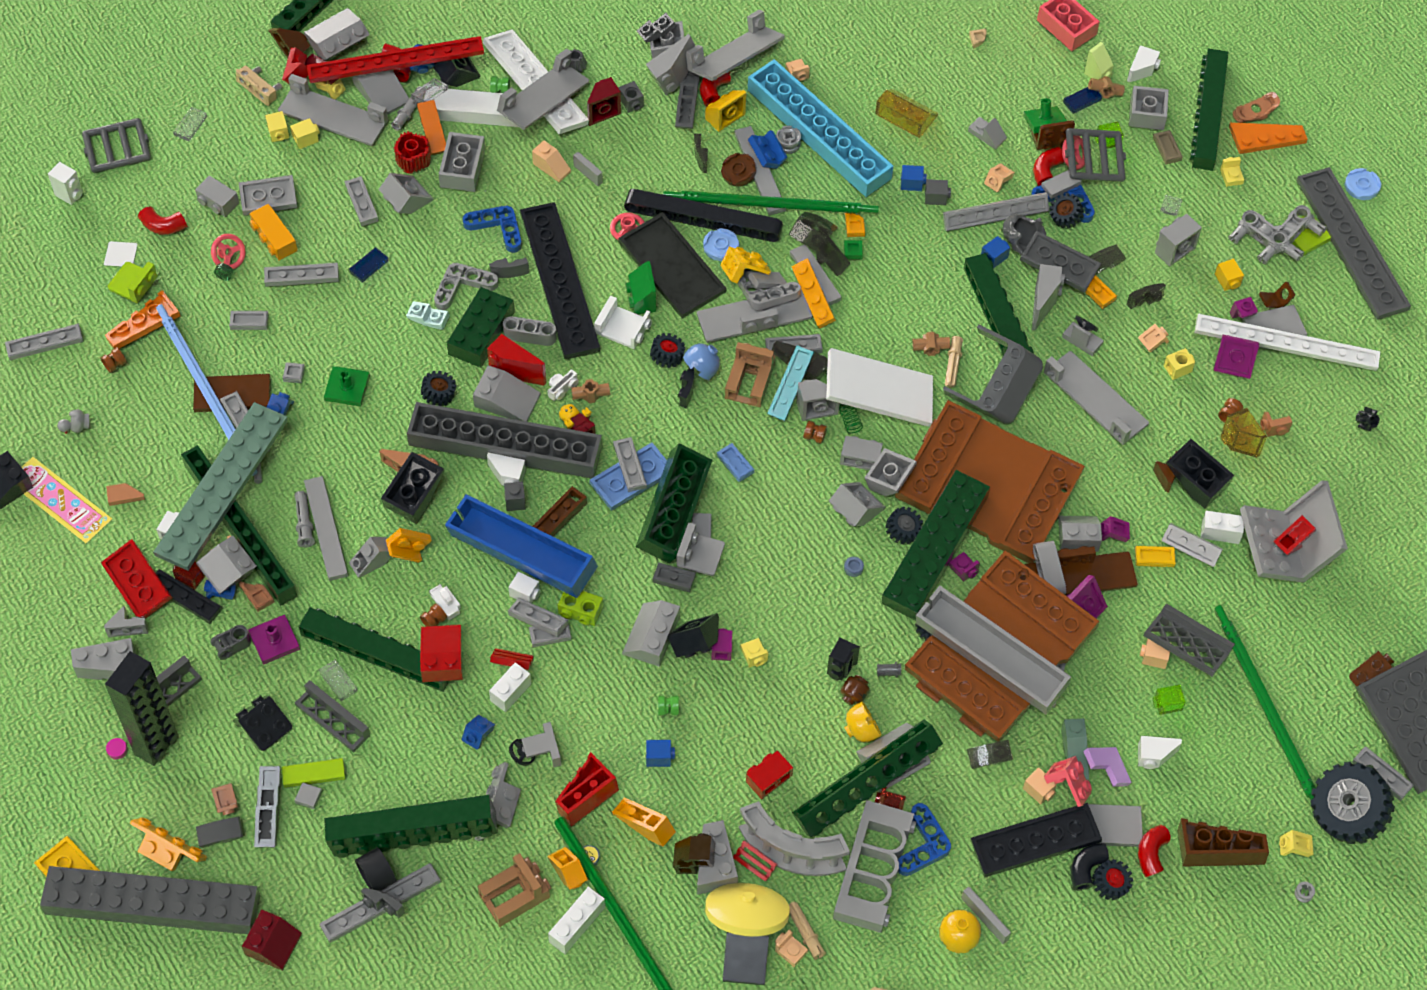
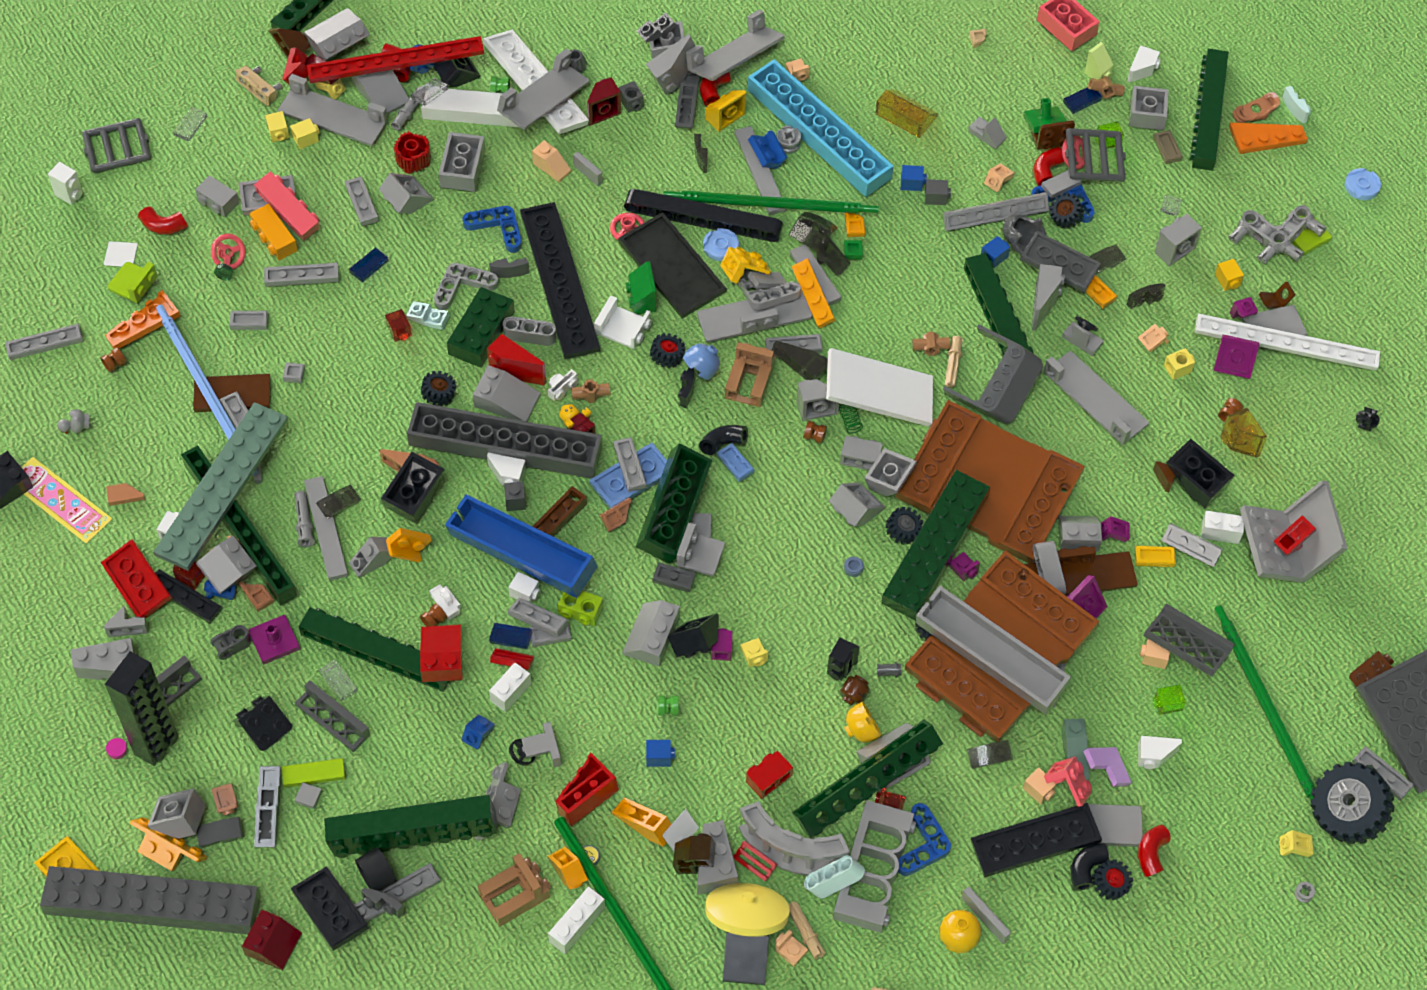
(178, 814): none -> light grey slope
(280, 403): blue bracket -> none
(287, 206): none -> coral brick
(329, 908): none -> black tile
(338, 501): none -> clear smoke slope
(346, 386): green tile -> none
(398, 325): none -> clear red brick
(432, 126): orange tile -> none
(510, 635): none -> clear blue tile
(615, 515): none -> nougat tile
(680, 829): none -> white sticker
(723, 435): none -> black cylinder
(738, 169): reddish brown tile -> none
(789, 384): plate -> none
(834, 877): none -> light aqua beam
(1220, 846): reddish brown wedge -> none
(1231, 171): light yellow bracket -> none
(1275, 427): nougat bracket -> none
(1296, 106): none -> light aqua slope
(1353, 243): dark grey plate -> none

